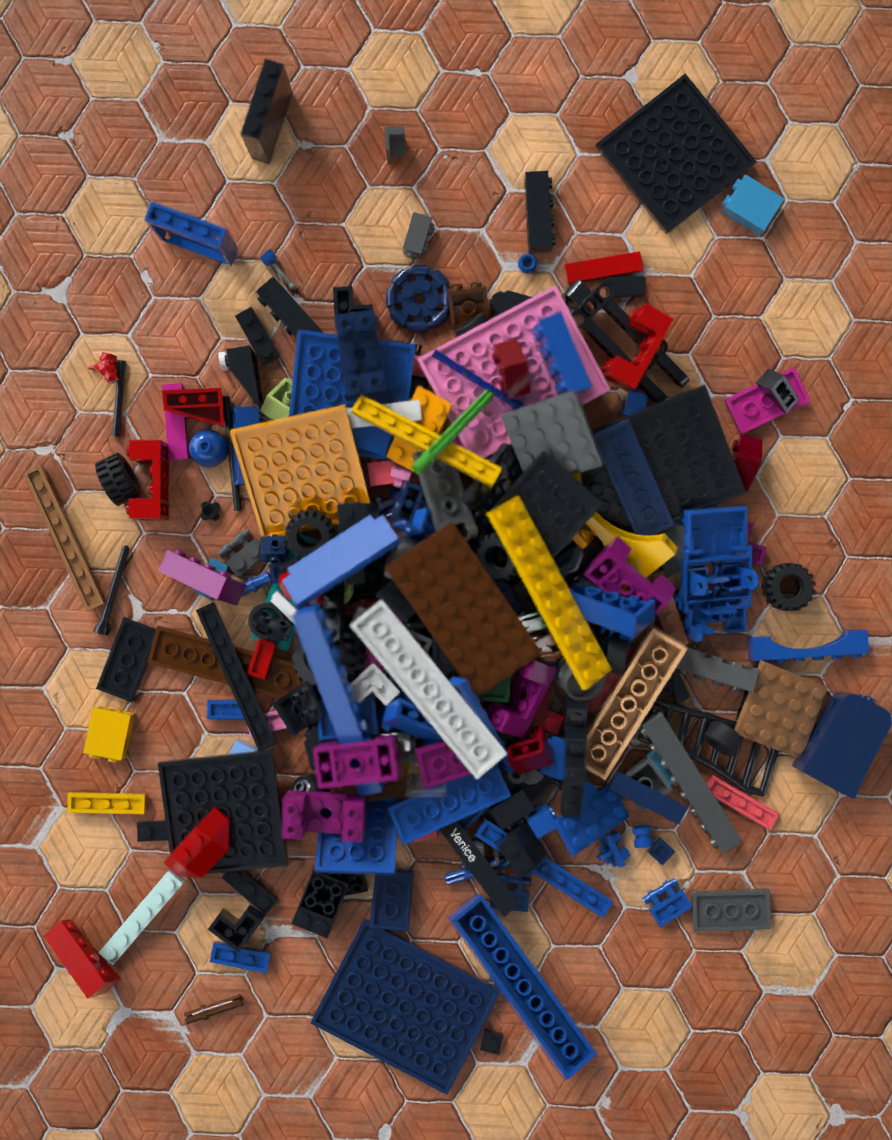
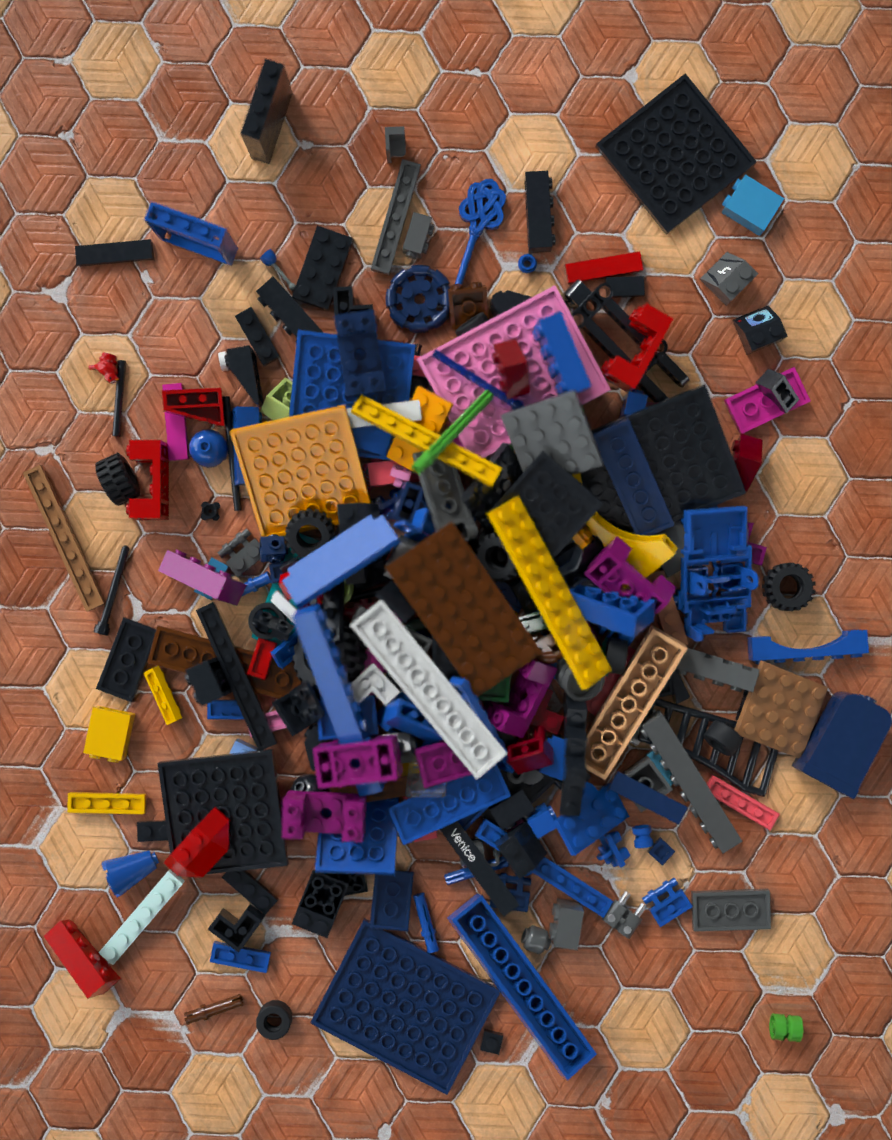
(114, 252): none -> black tile
(129, 870): none -> blue cone
(162, 695): none -> yellow plate
(207, 681): none -> black brick
(274, 1032): none -> black tyre
(284, 652): none -> blue plate
(322, 268): none -> black plate
(395, 217): none -> dark grey plate
(428, 931): none -> blue pin
(485, 220): none -> blue piece
(535, 939): none -> dark grey head
(567, 924): none -> dark grey brick
(622, 918): none -> dark grey piece
(728, 277): none -> dark grey slope
(759, 329): none -> black slope
(783, 1027): none -> bright green wheel

